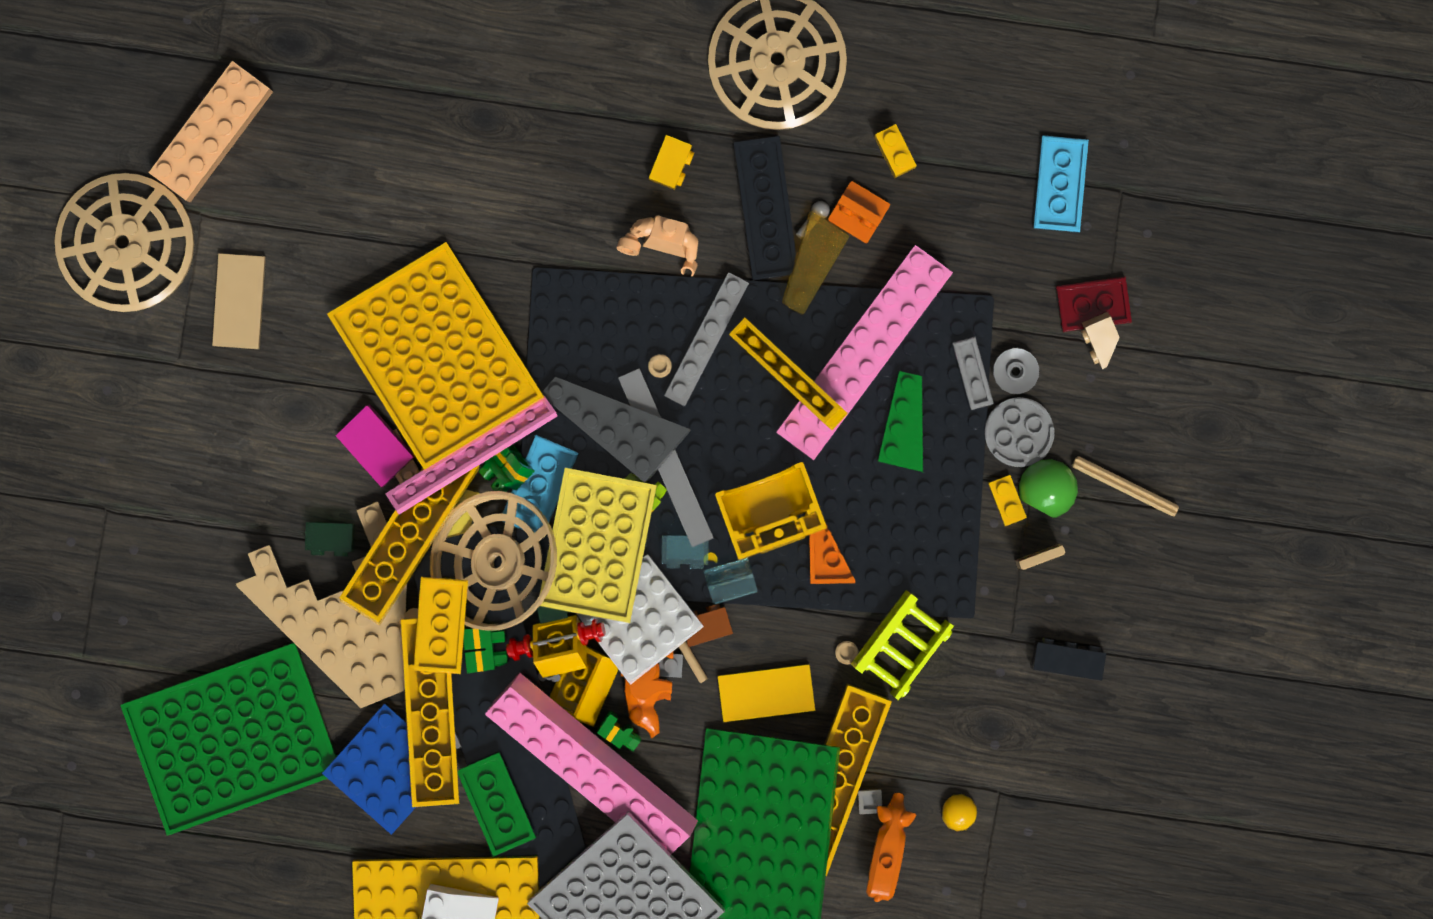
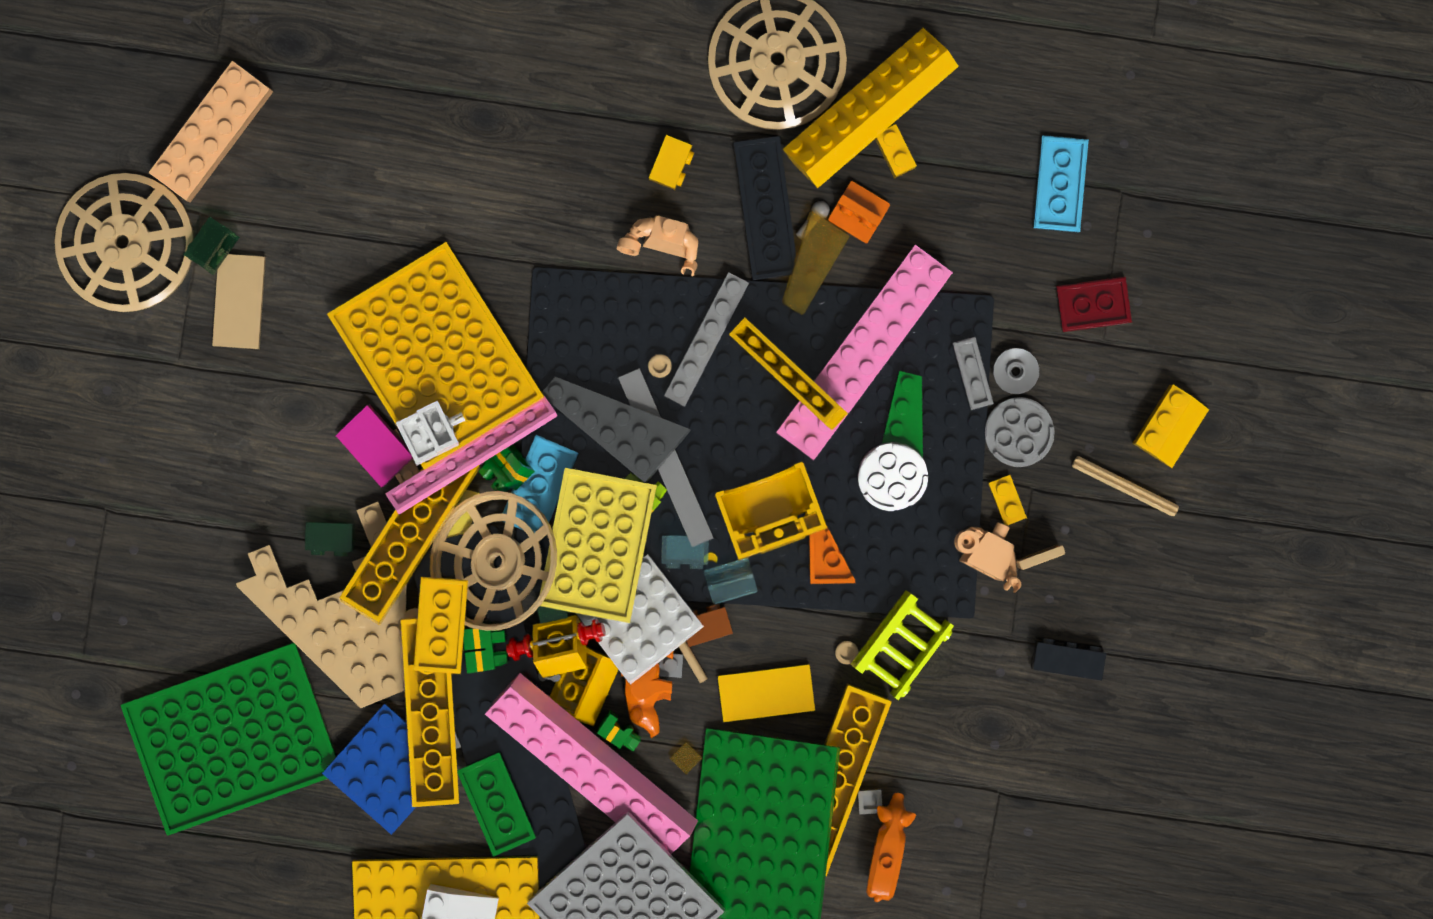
(211, 245): none -> clear green brick
(429, 432): none -> white plate
(685, 757): none -> clear yellow tile
(870, 107): none -> yellow brick
(892, 476): none -> tile
(959, 812): yellow hair -> none
(989, 554): none -> light nougat torso
(1049, 487): bright green cylinder -> none
(1102, 336): tan slope -> none
(1171, 425): none -> yellow slope

